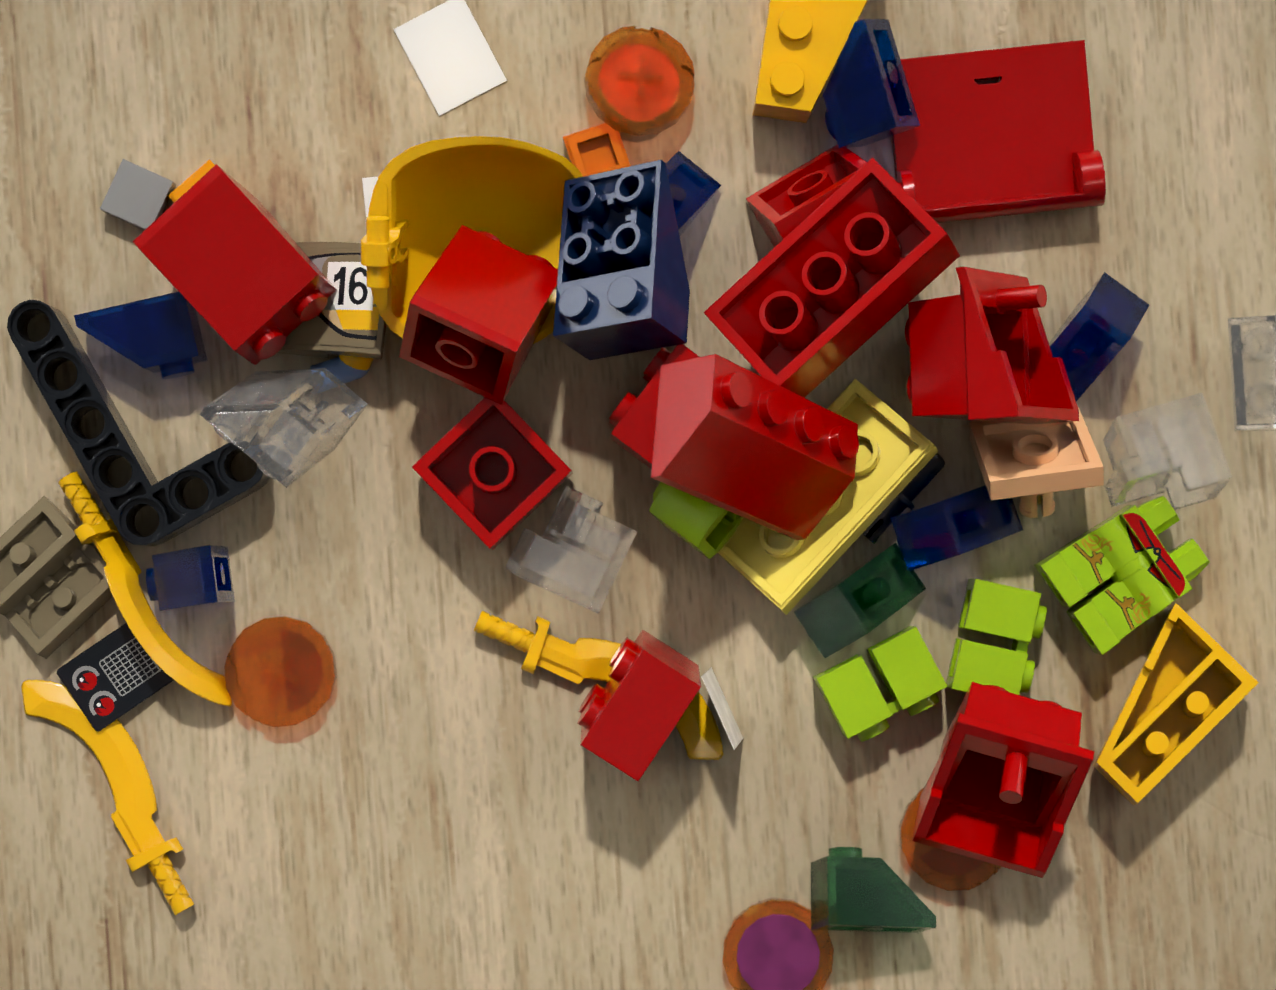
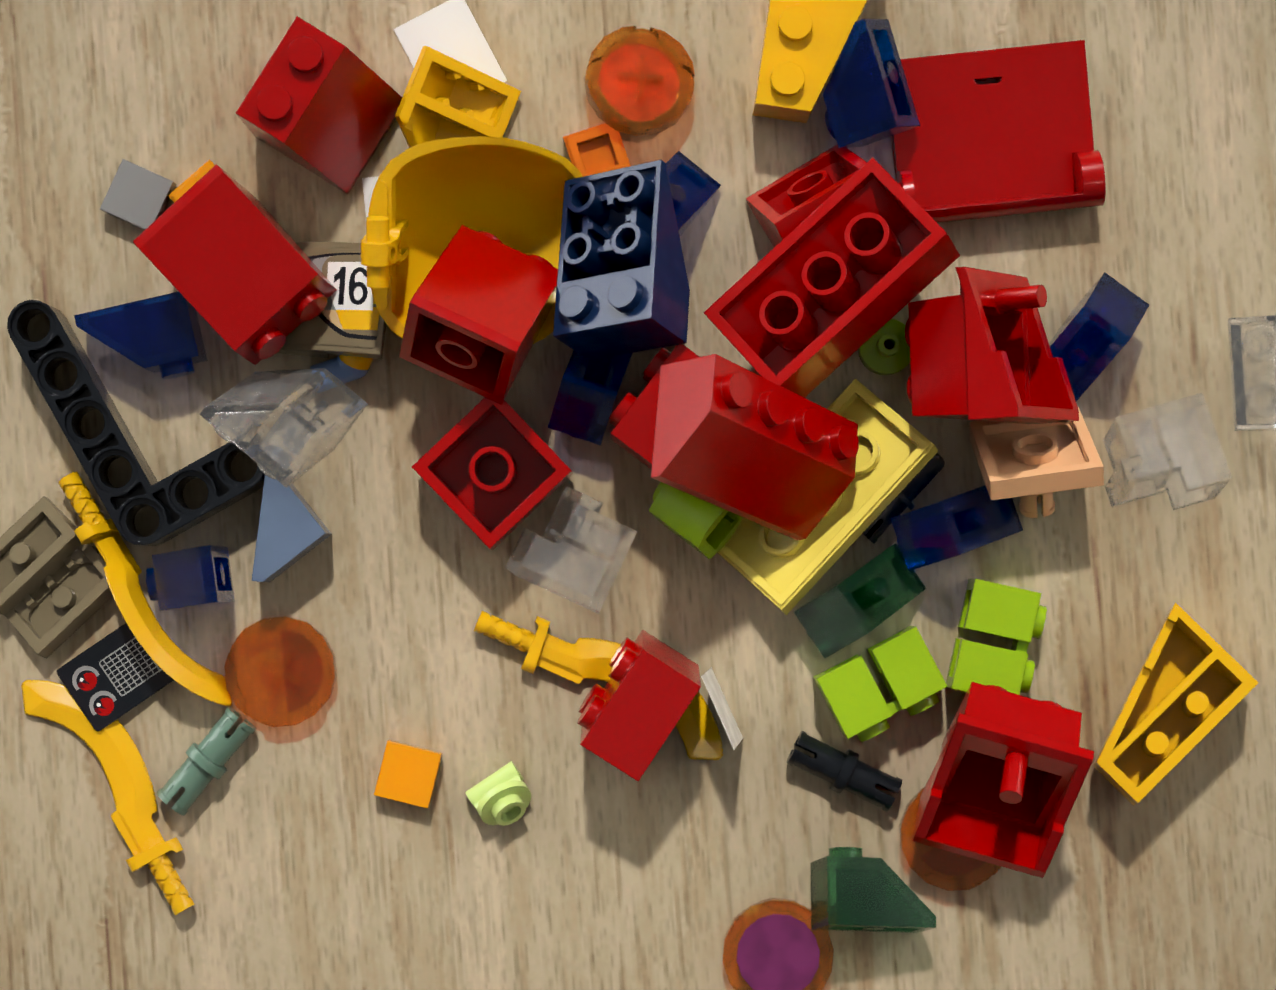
(206, 761): none -> sand green pin
(285, 530): none -> sand blue slope
(320, 105): none -> red slope
(408, 774): none -> light orange tile
(452, 101): none -> yellow slope
(501, 796): none -> yellowish green plate
(588, 396): none -> clear blue slope
(844, 771): none -> black pin
(882, 360): none -> lime tile
(1136, 561): lime hips -> none

